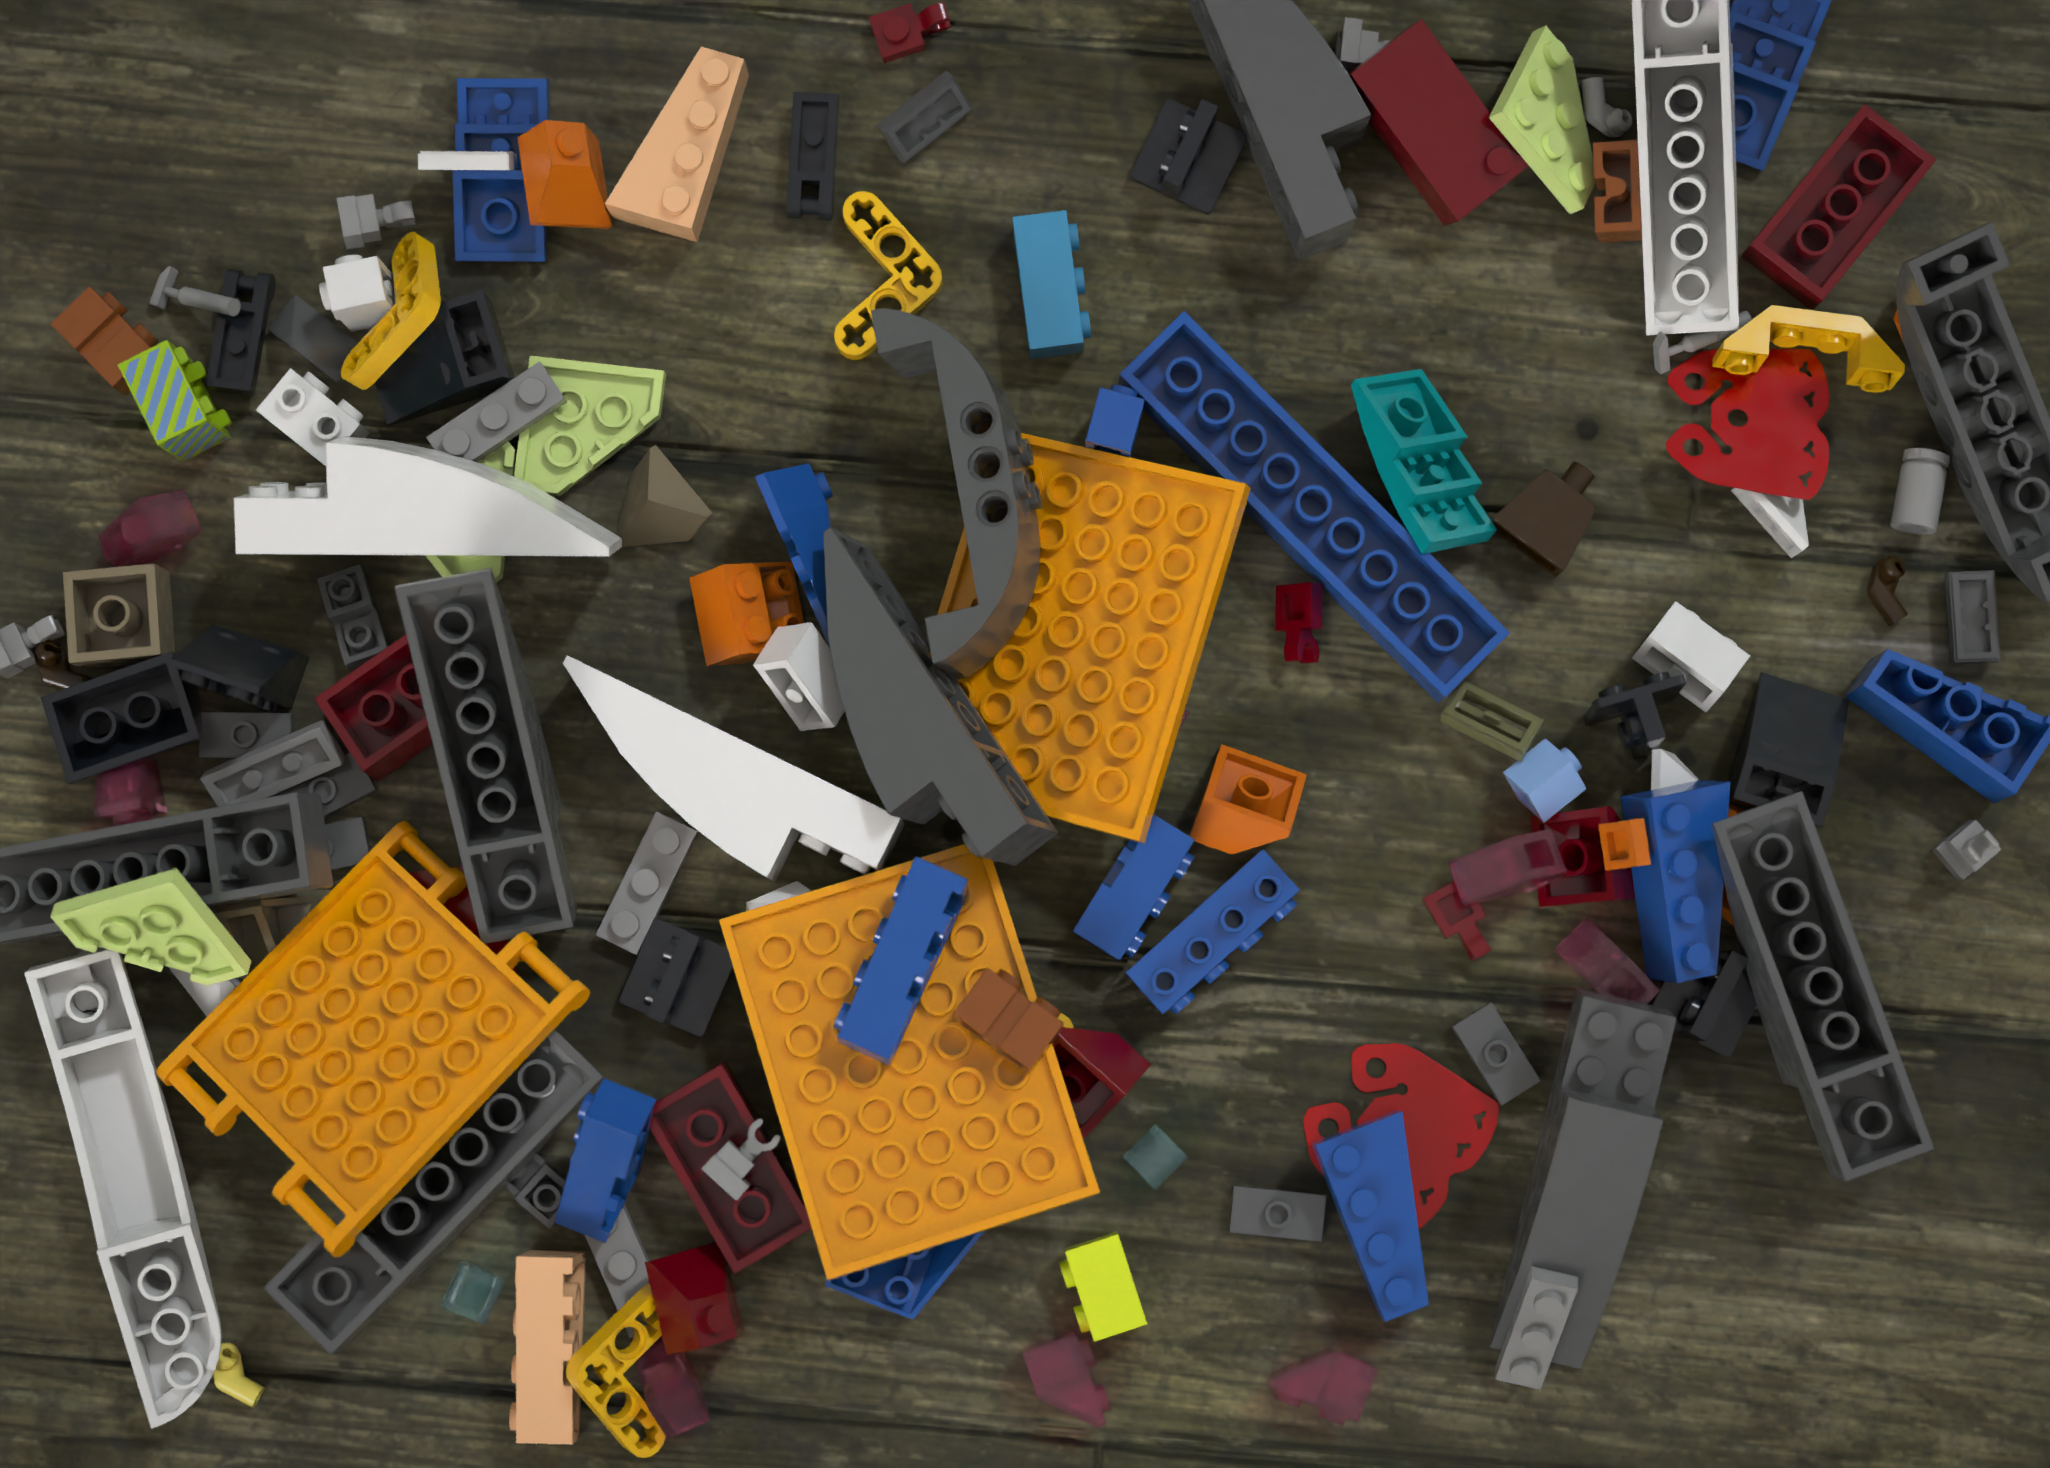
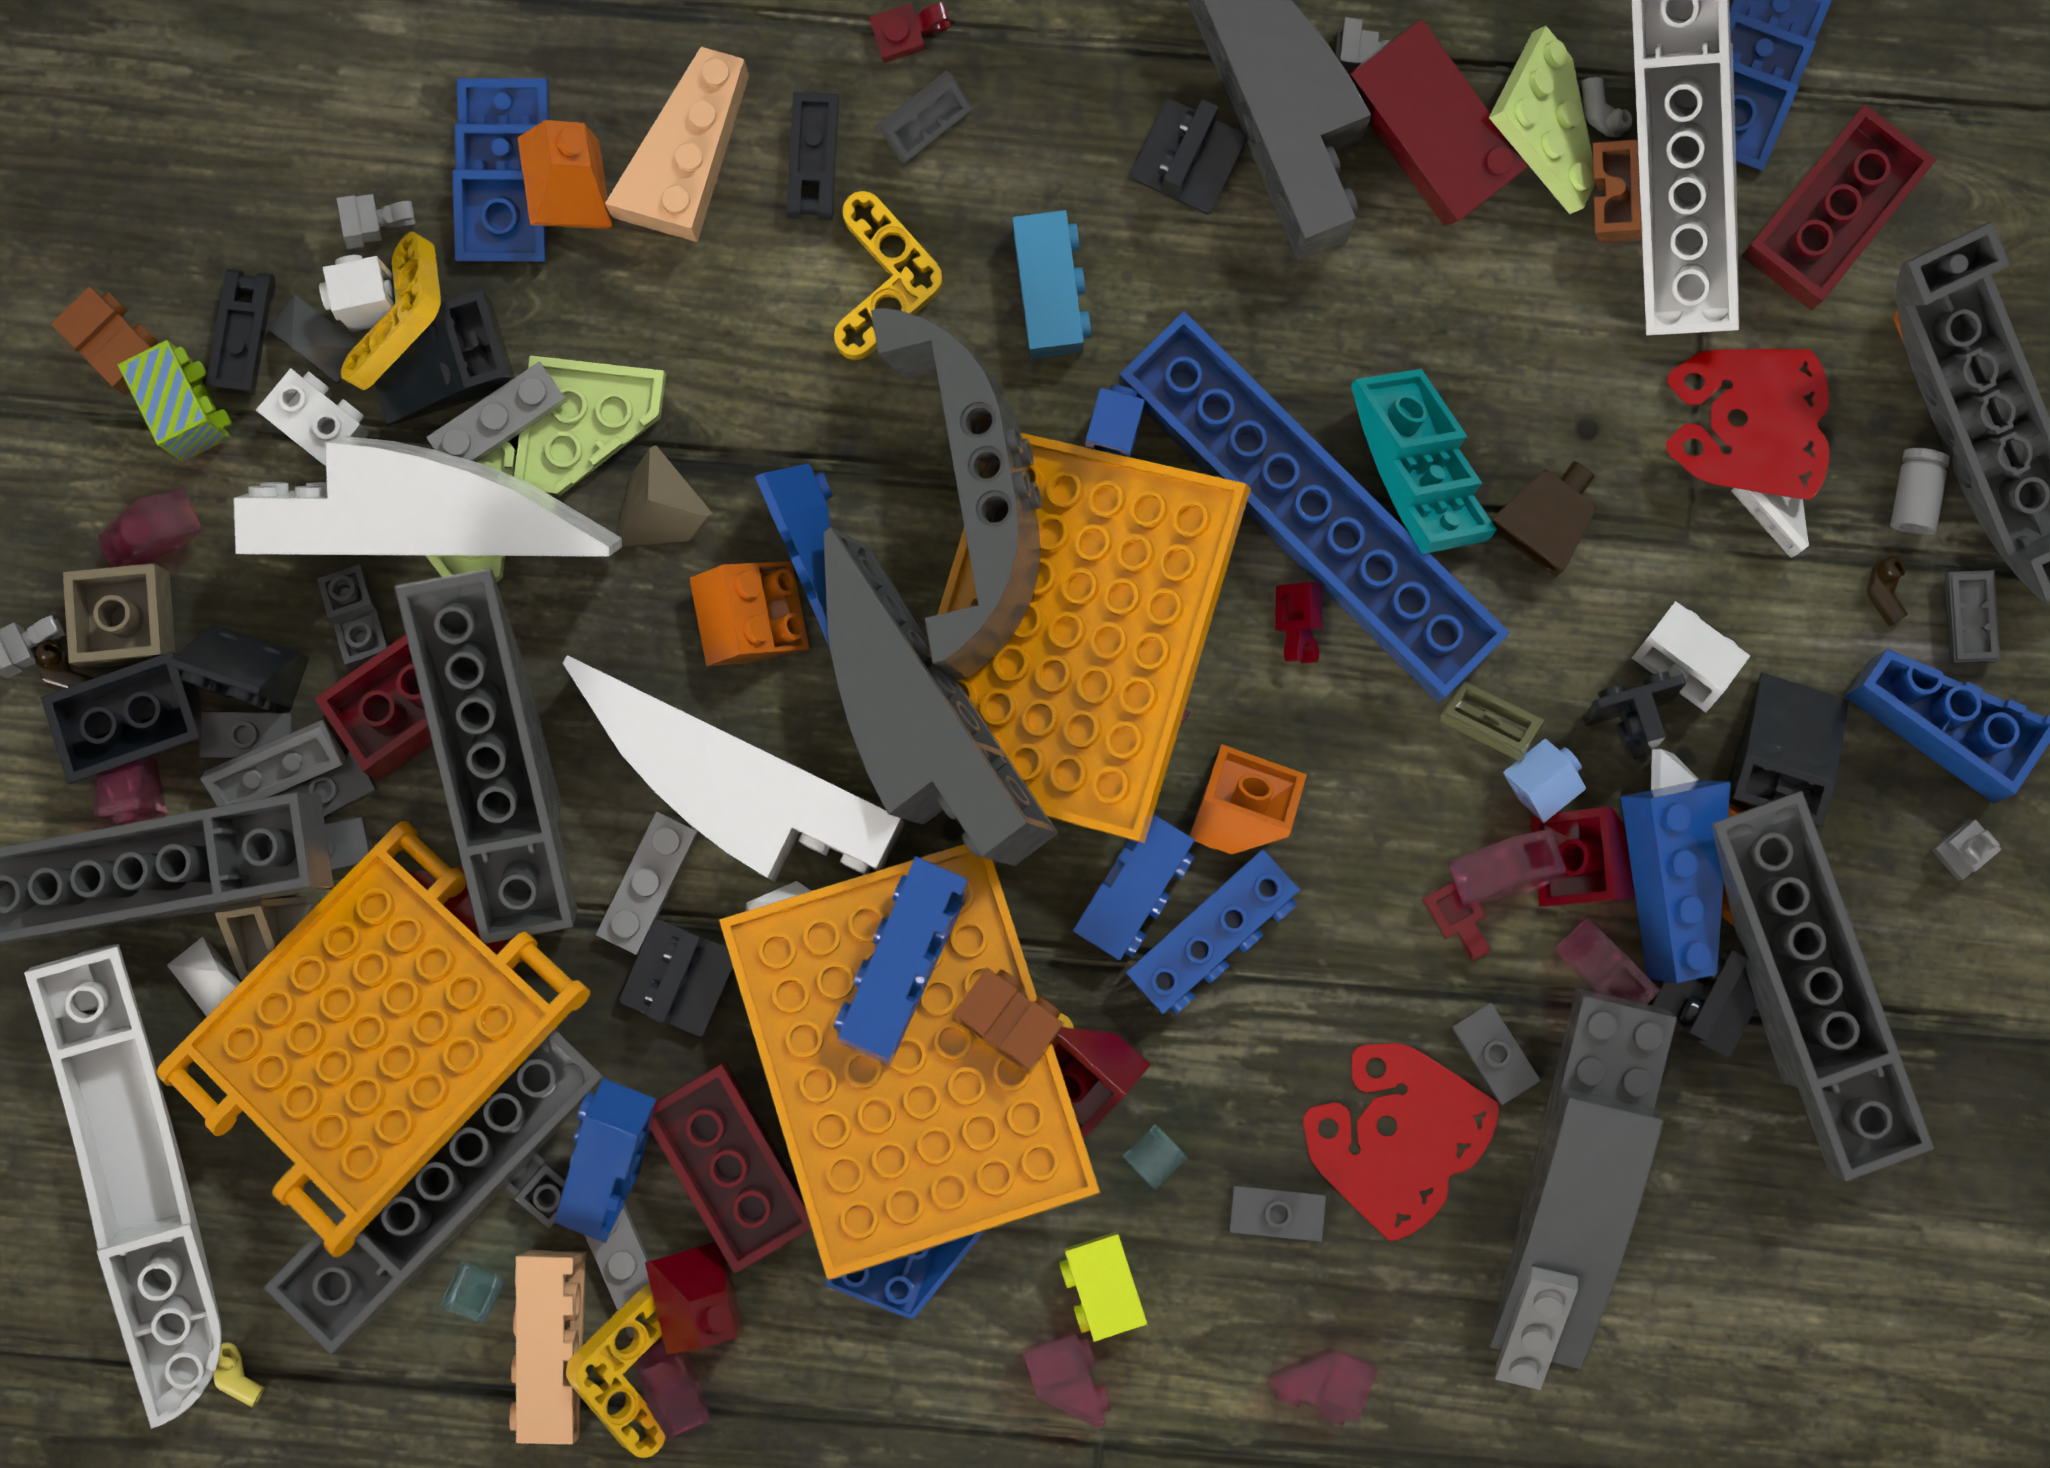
(155, 925): yellowish green plate -> none
(191, 296): light grey piece -> none
(467, 160): white tile -> none
(733, 1163): light grey piece -> none
(802, 676): white brick -> none
(1376, 1204): blue wedge -> none
(1624, 844): orange plate -> none
(1689, 343): light grey piece -> none
(1869, 358): yellow slope -> none

